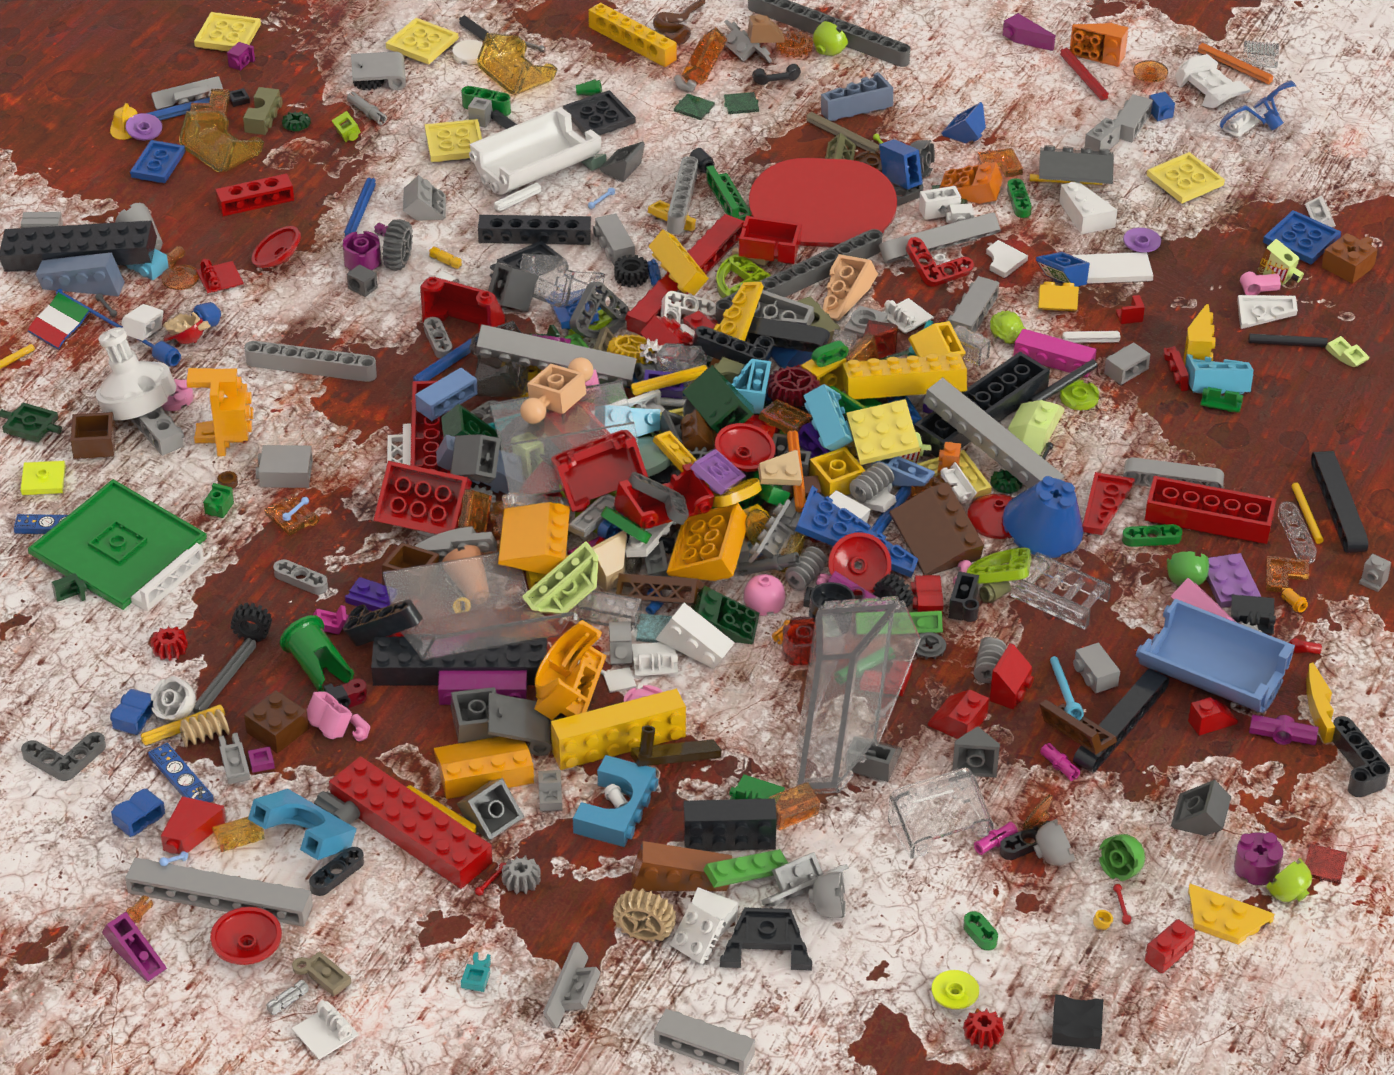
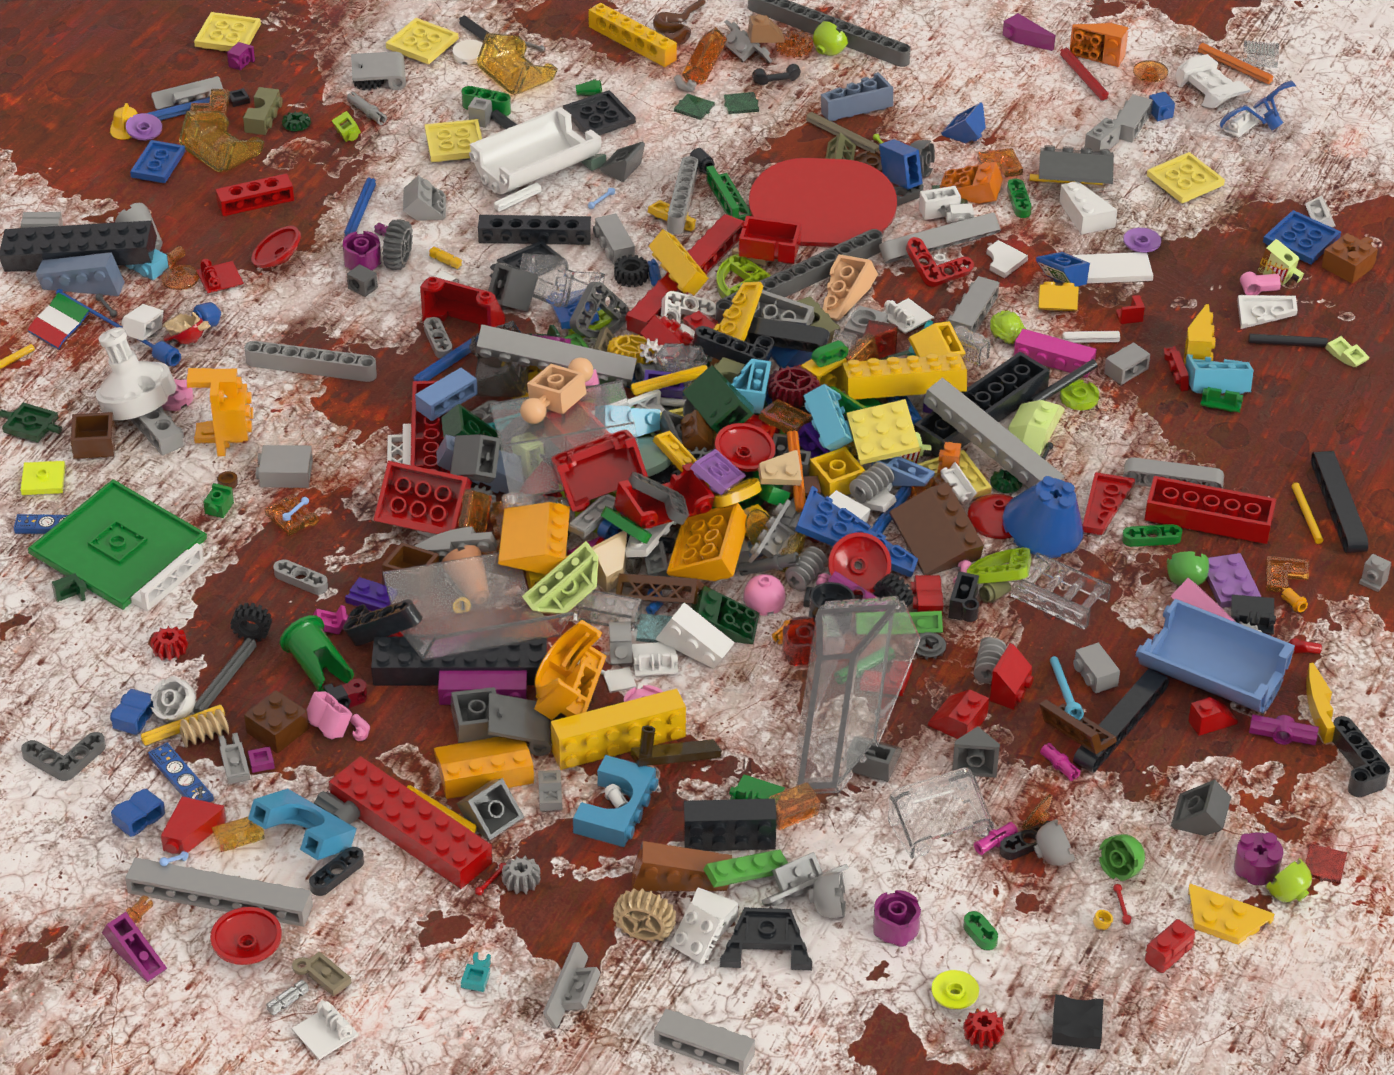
(896, 917): none -> magenta brick
(1297, 532): clear beam -> none

